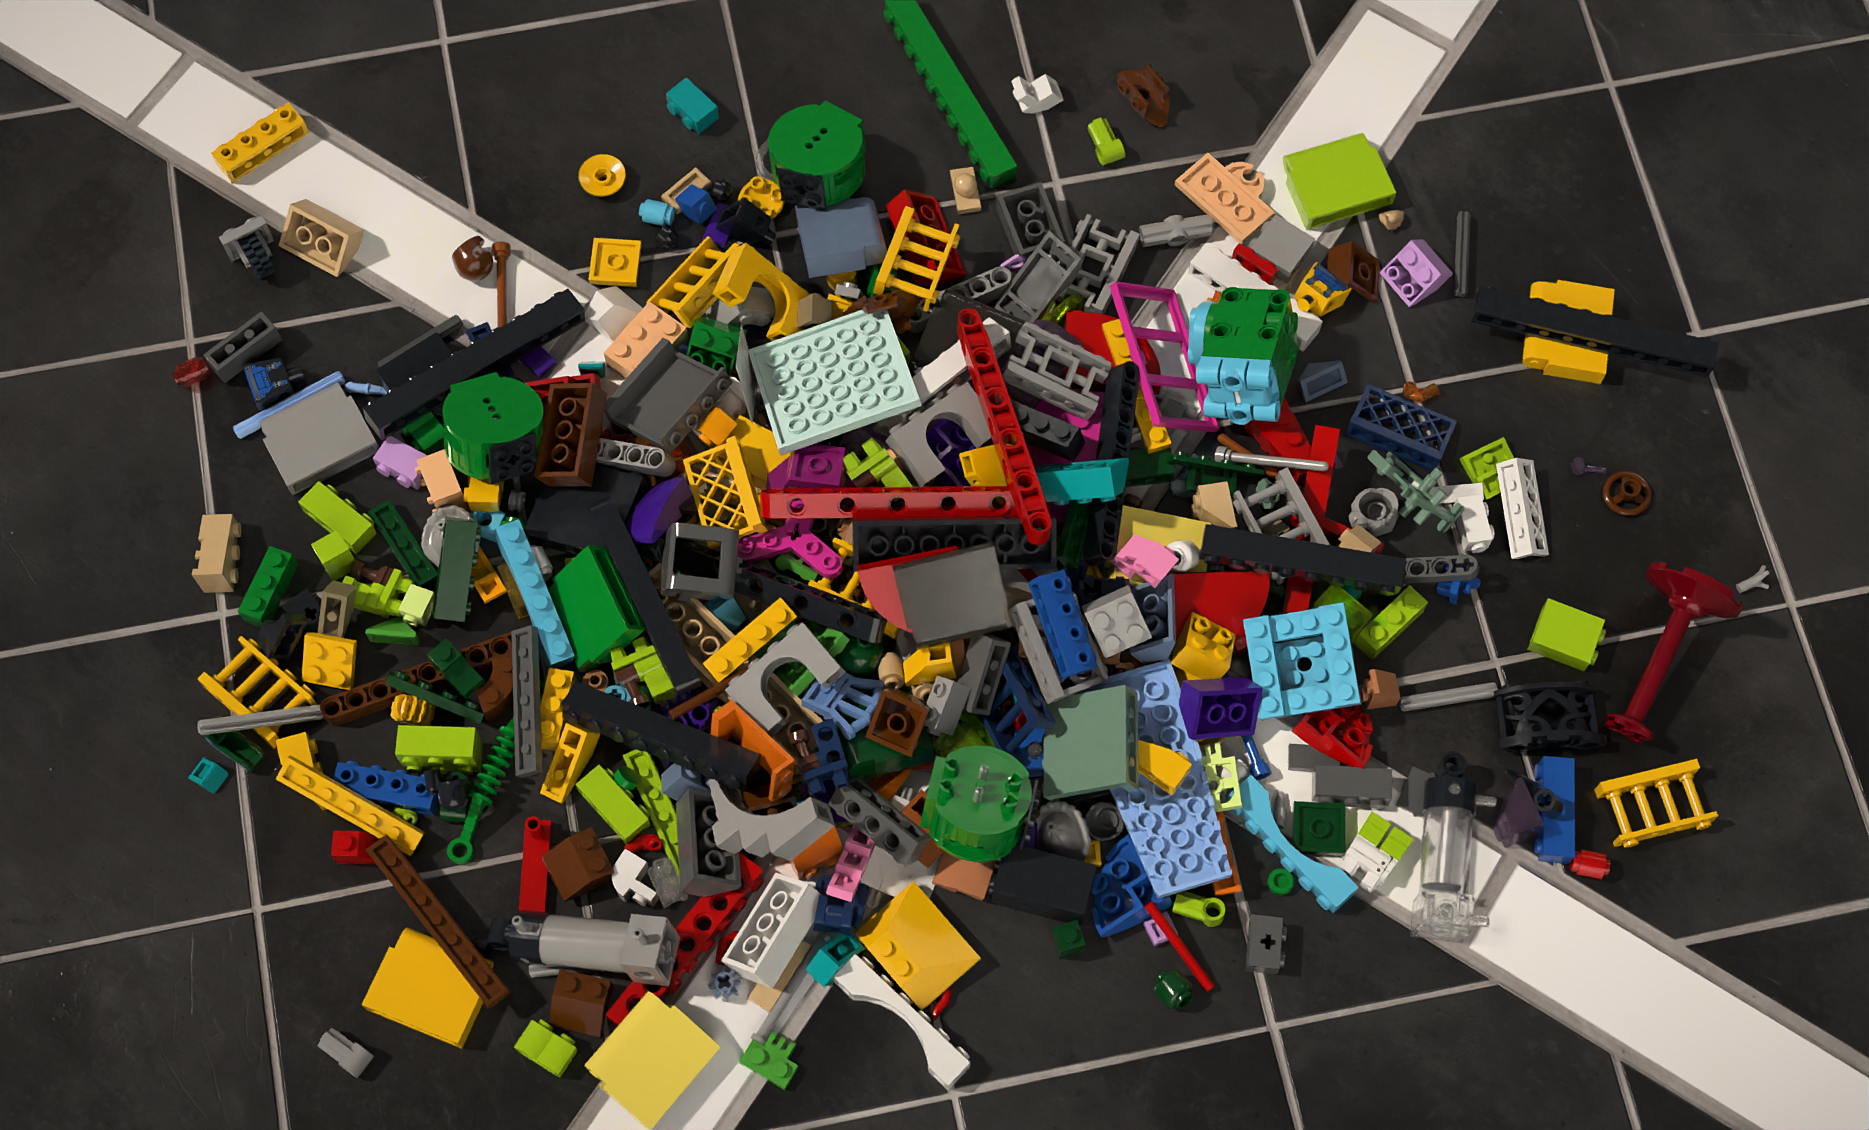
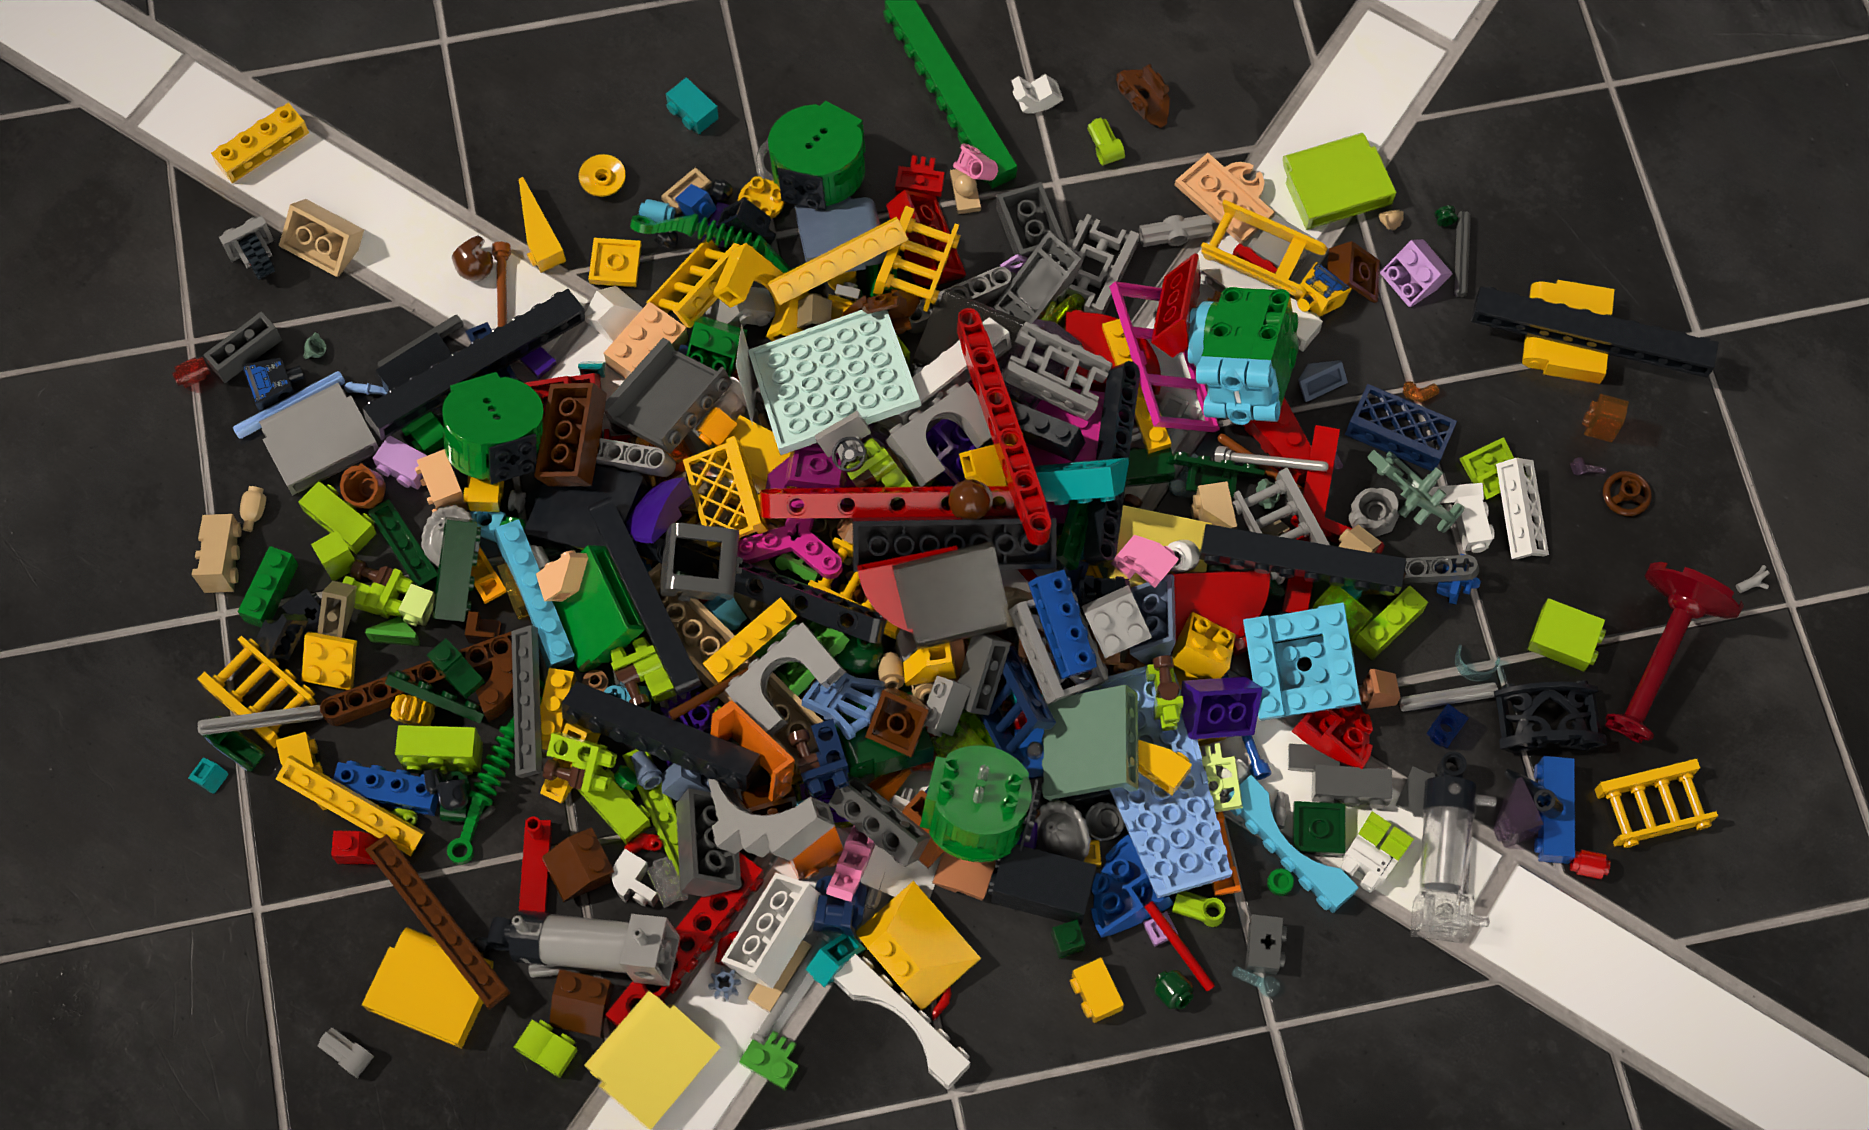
(252, 507): none -> tan plant
(314, 347): none -> sand green piece
(364, 488): none -> dark orange piece
(480, 629): none -> reddish brown panel
(541, 241): none -> yellow slope
(562, 577): none -> light nougat slope
(586, 761): none -> lime hips
(646, 771): none -> sand blue cone
(691, 223): none -> green piece
(837, 260): none -> yellow plate
(845, 440): none -> light grey piece
(920, 178): none -> red hinge
(970, 499): none -> reddish brown helmet
(976, 164): none -> bright pink piece
(1096, 990): none -> yellow brick
(1166, 702): none -> hips
(1176, 300): none -> red slope
(1267, 986): none -> clear light blue bar
(1297, 241): none -> yellow piece
(1446, 215): none -> dark green bush
(1451, 717): none -> clear blue brick
(1471, 674): none -> clear light blue helmet
(1605, 417): none -> clear orange brick

